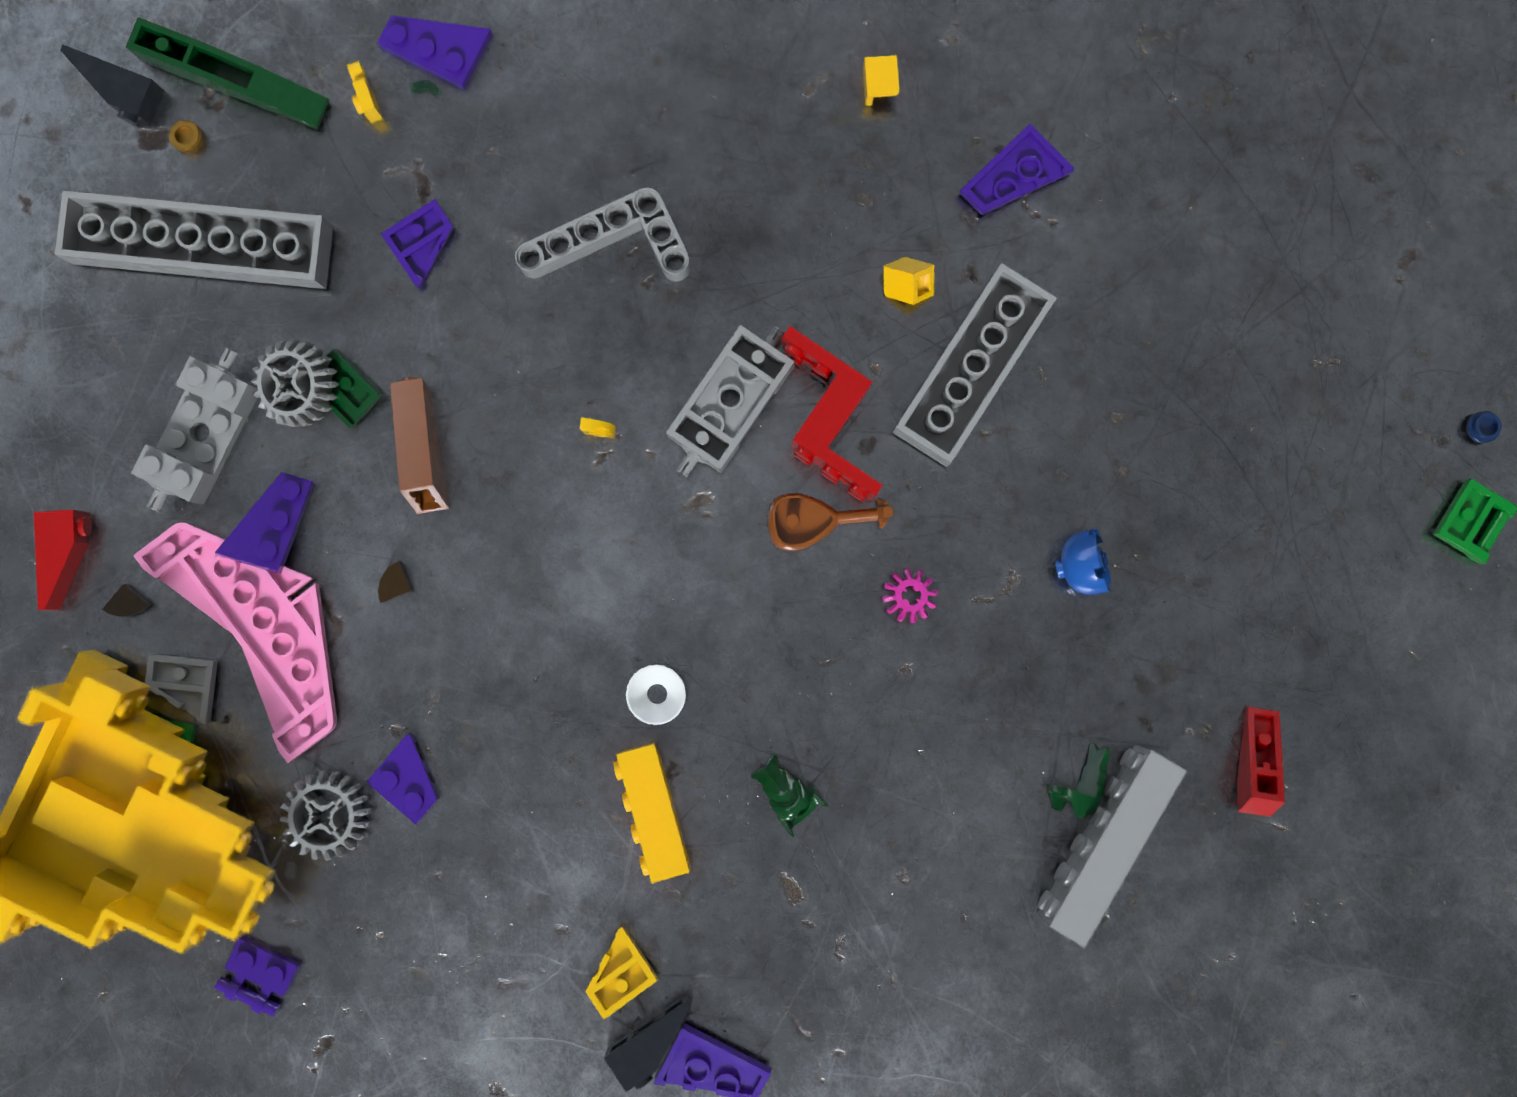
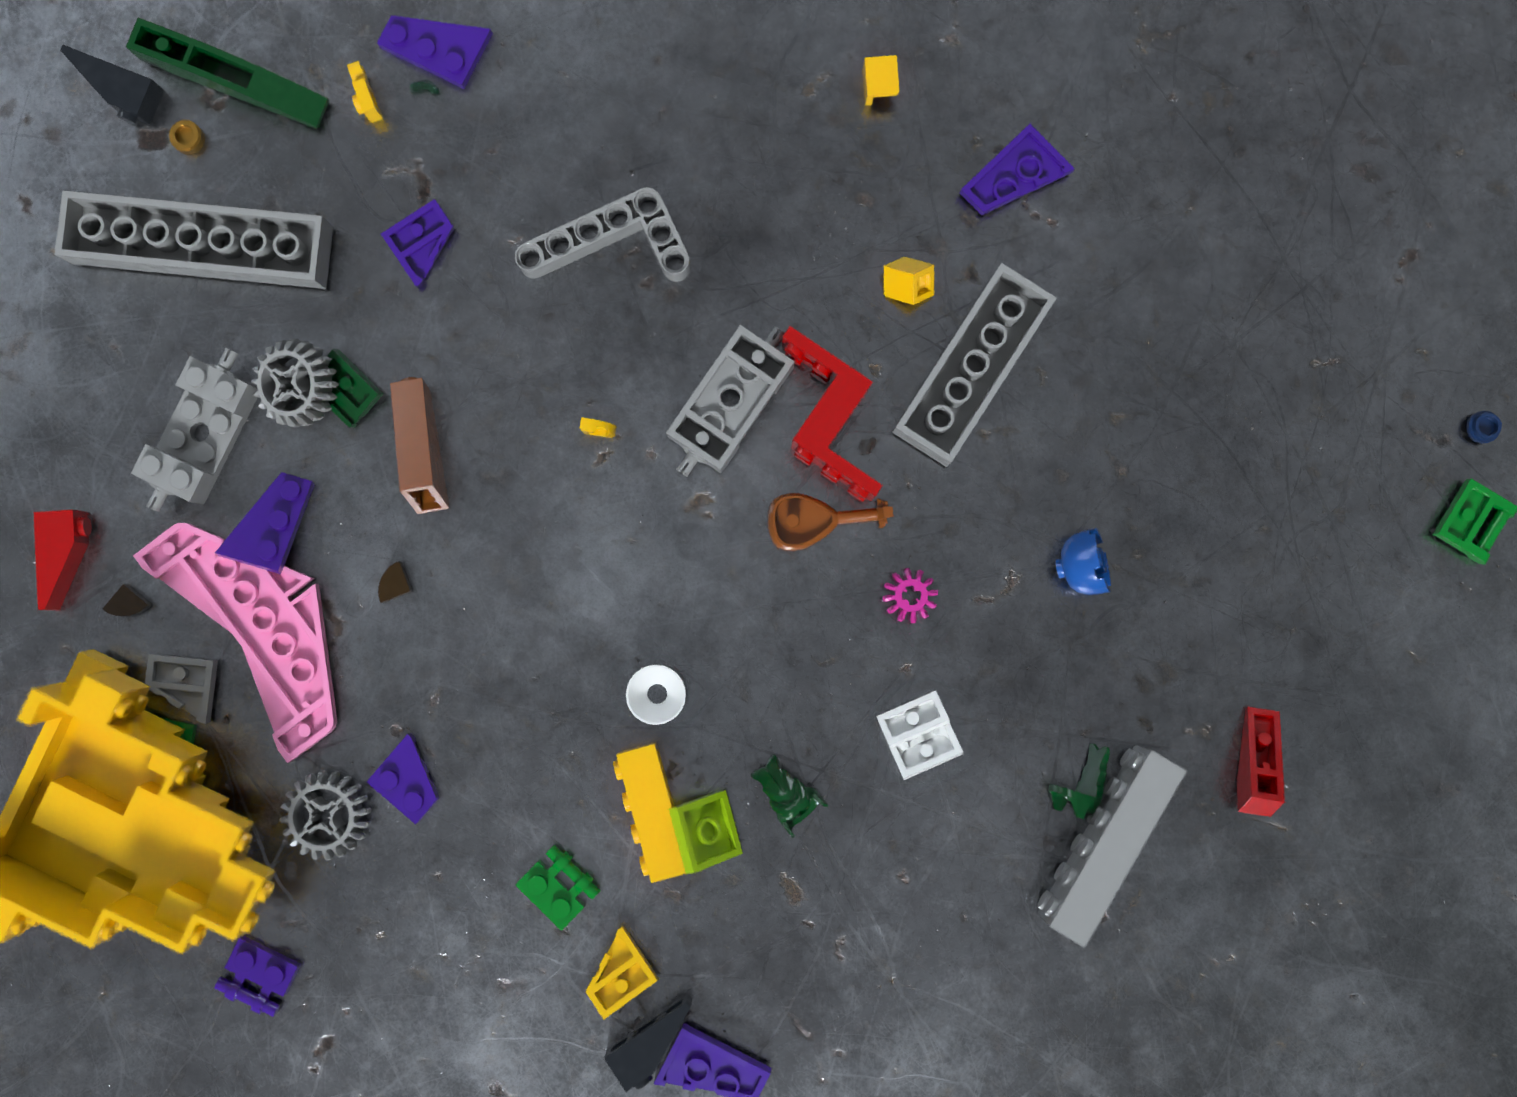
(551, 894): none -> green plate
(705, 831): none -> lime plate
(919, 735): none -> white slope

